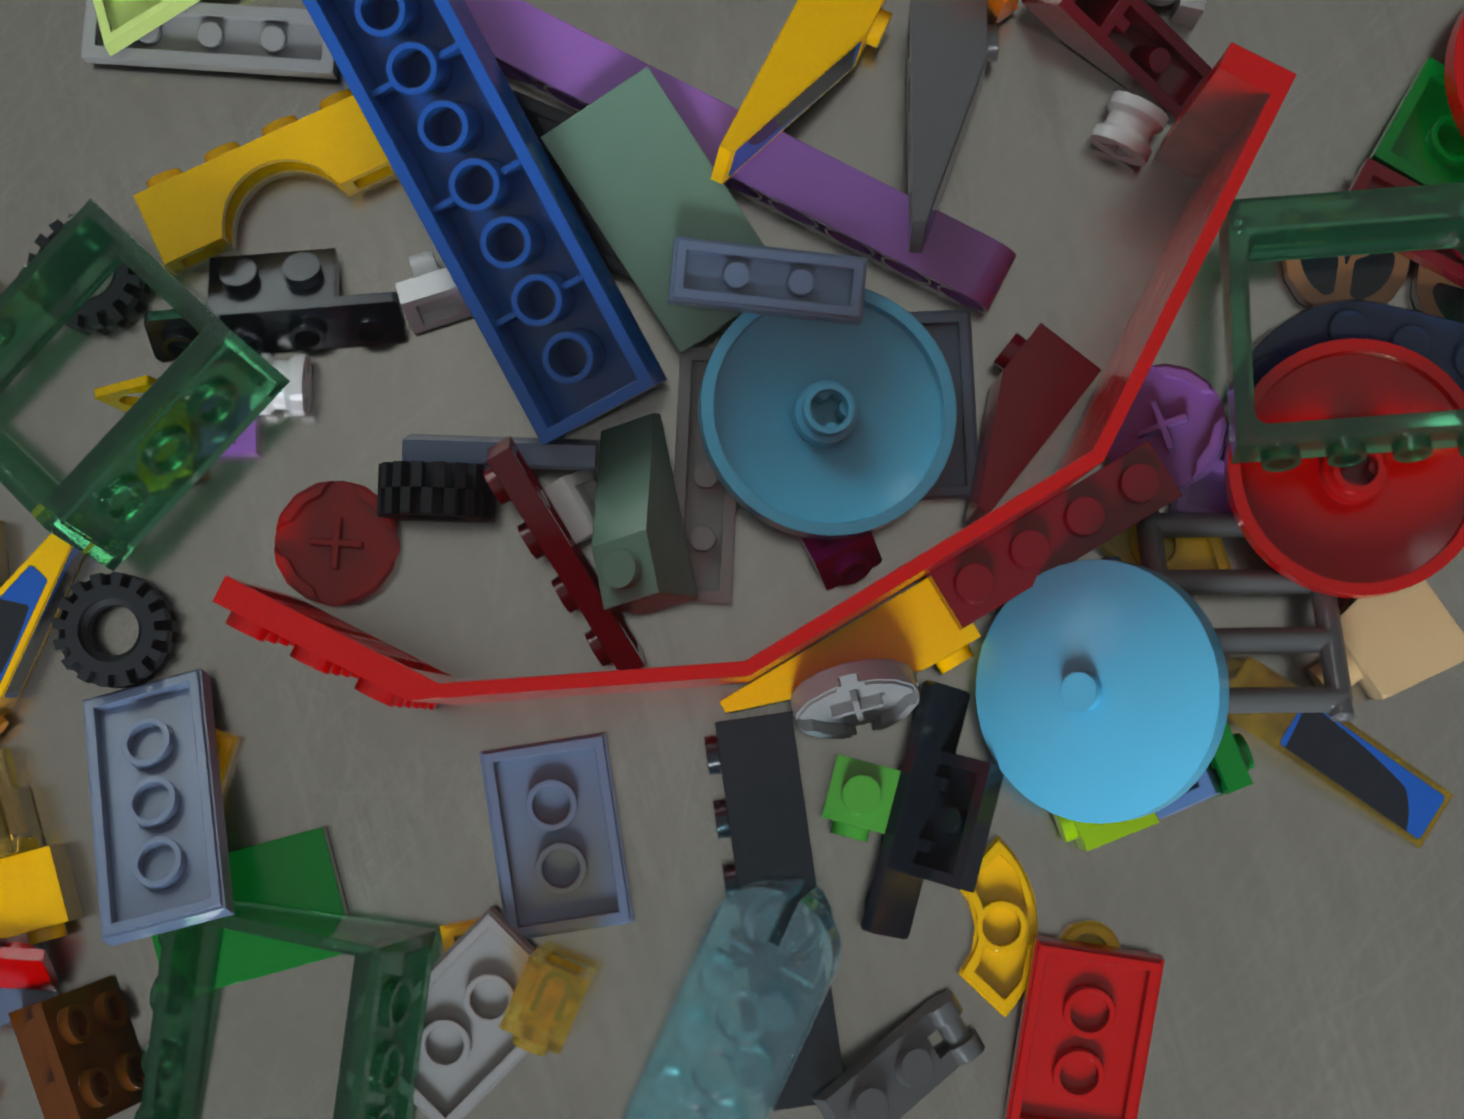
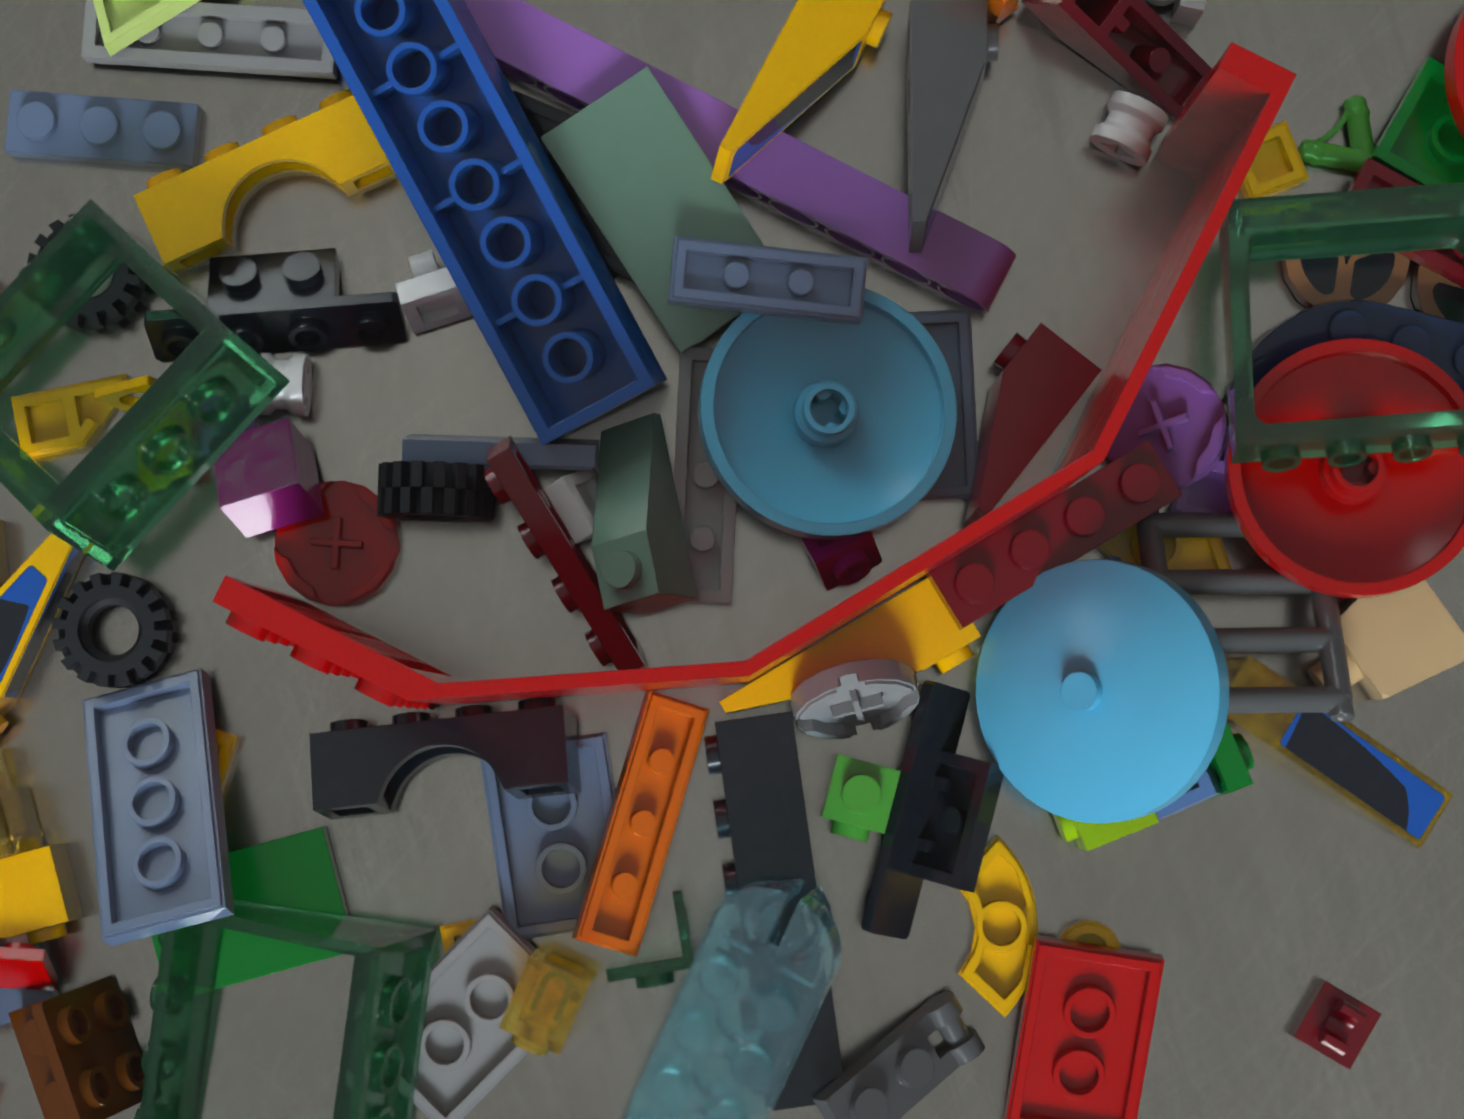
(62, 417): none -> yellow tile
(103, 130): none -> sand blue plate
(268, 479): none -> magenta piece
(365, 767): none -> black arch
(640, 823): none -> orange tile
(659, 969): none -> clear green bracket
(1275, 165): none -> yellow tile
(1335, 1023): none -> dark red tile
(1360, 136): none -> bright green piece

